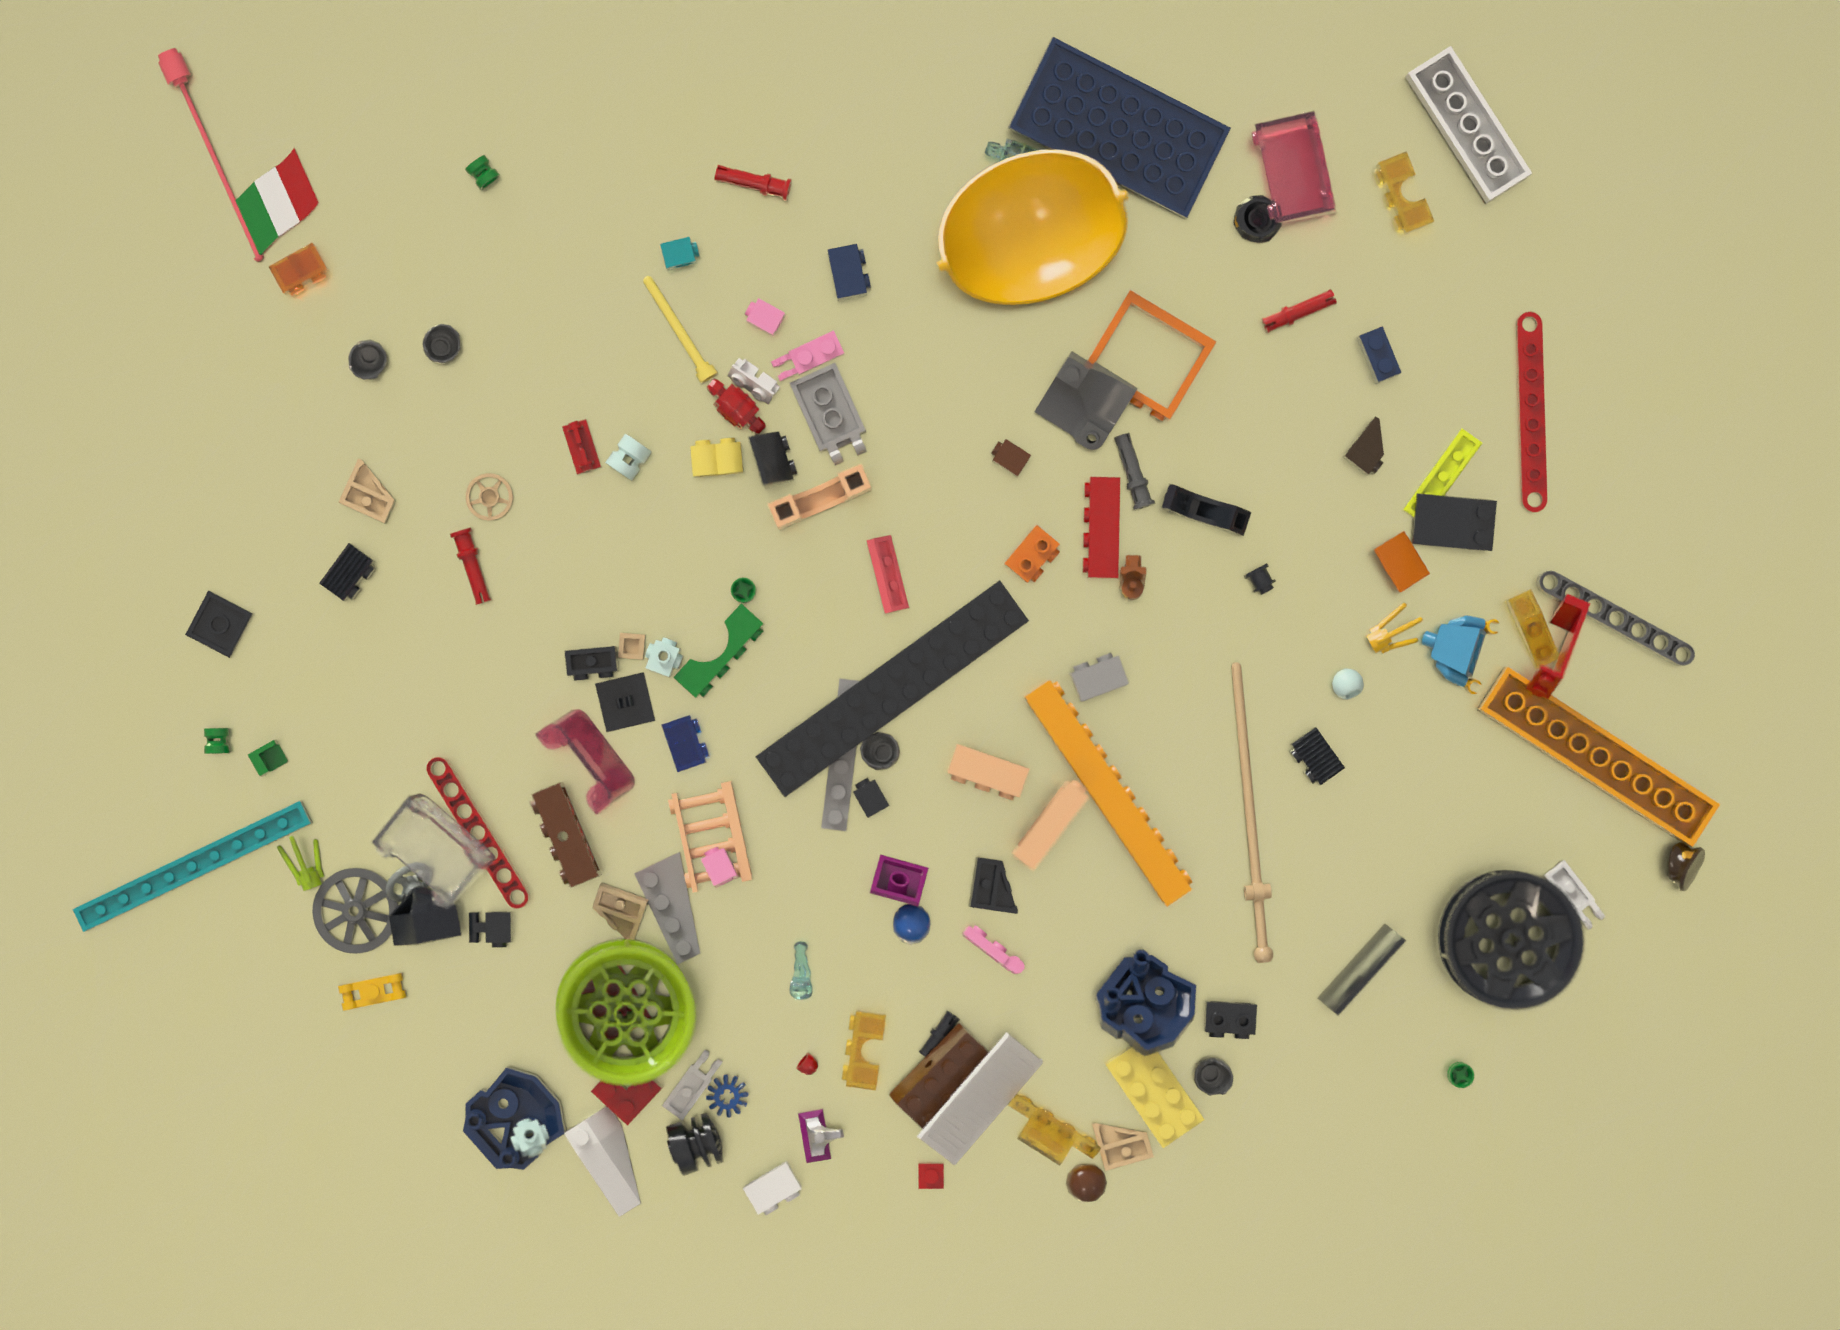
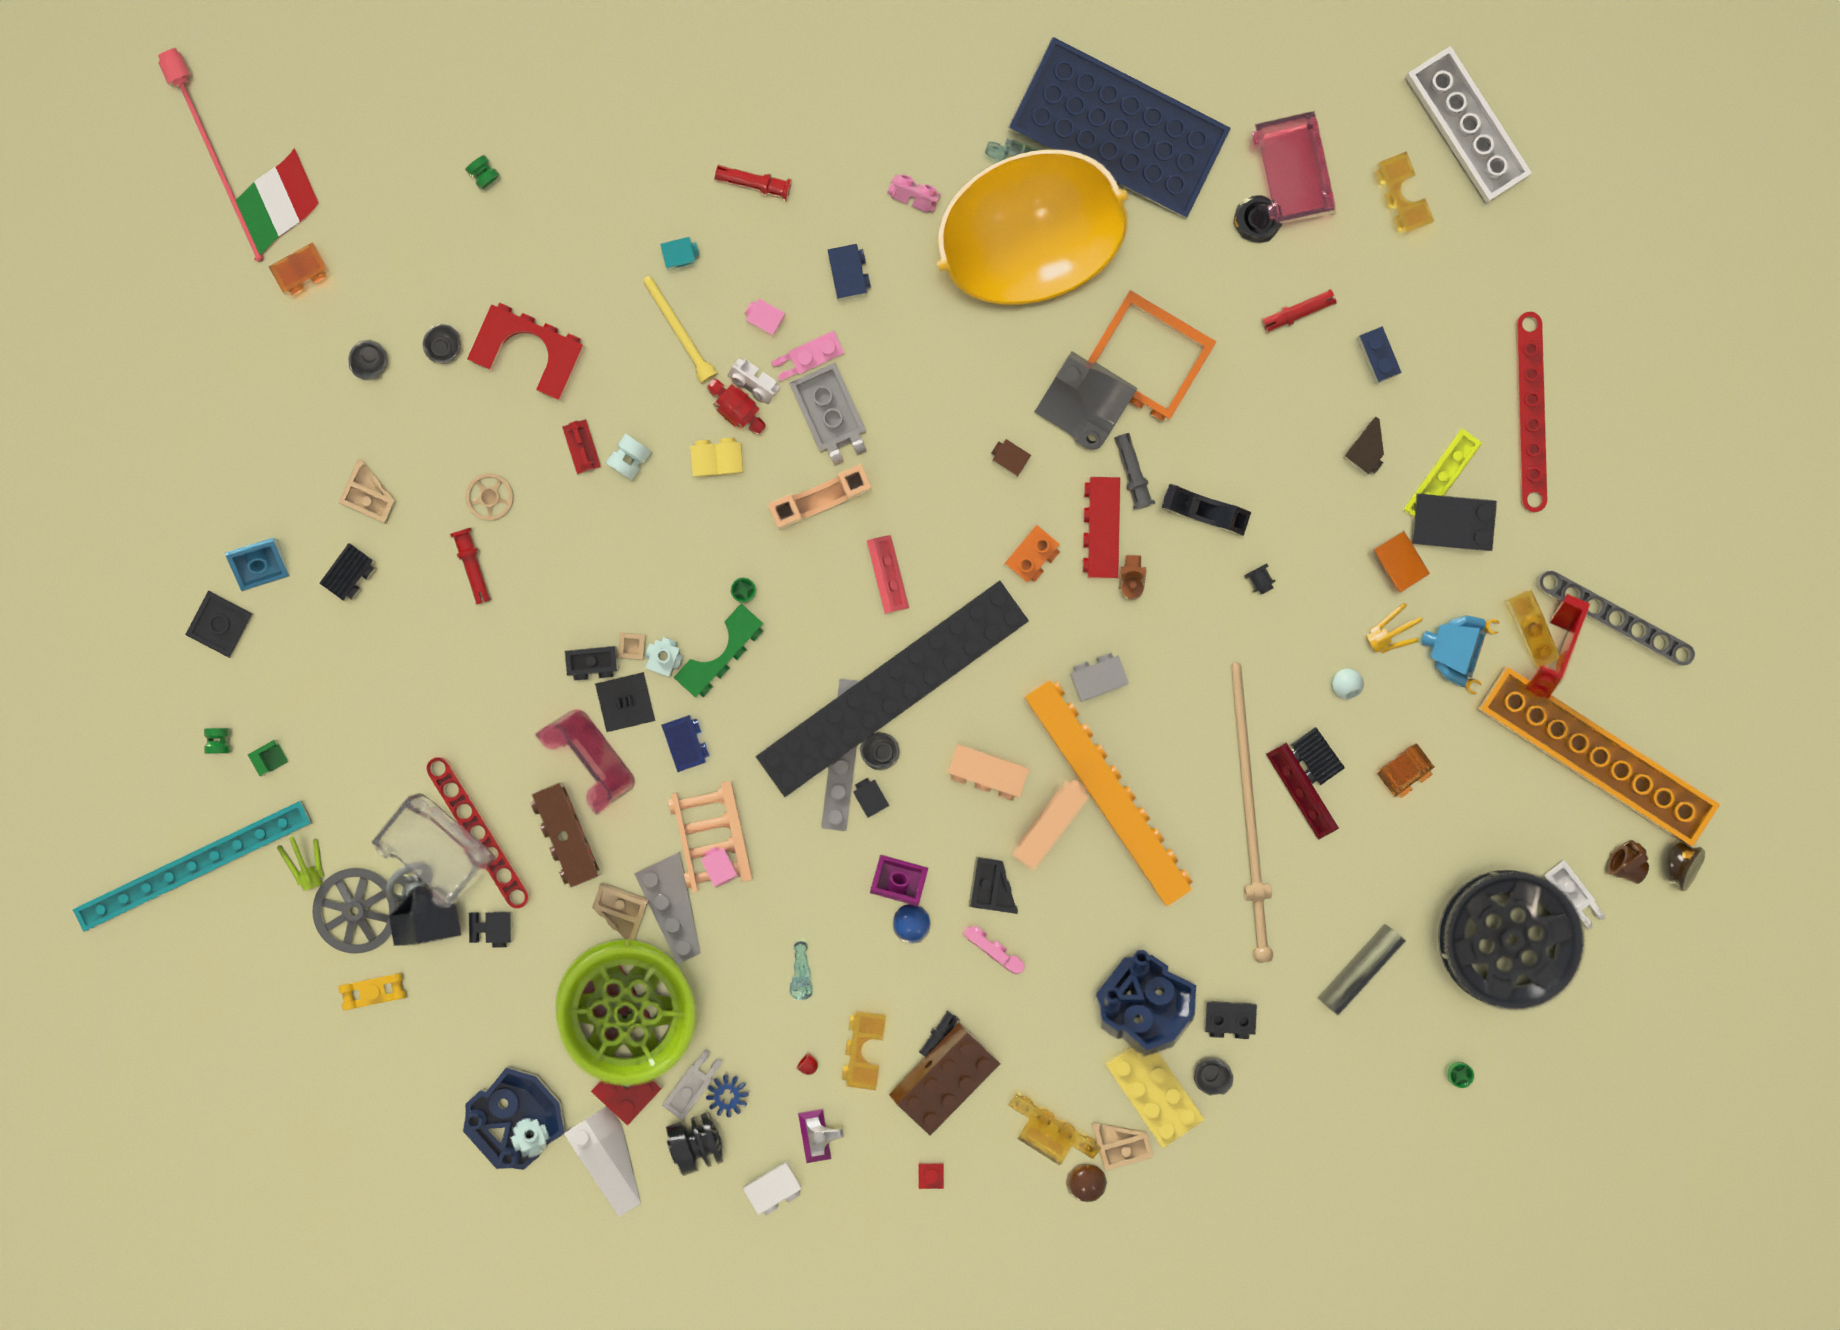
(257, 563): none -> dark azure slope
(502, 325): none -> red arch
(771, 459): black slope -> none
(906, 187): none -> bright pink hinge
(980, 1099): white window -> none
(1302, 791): none -> dark red tile
(1405, 770): none -> clear orange brick
(1627, 864): none -> reddish brown piece

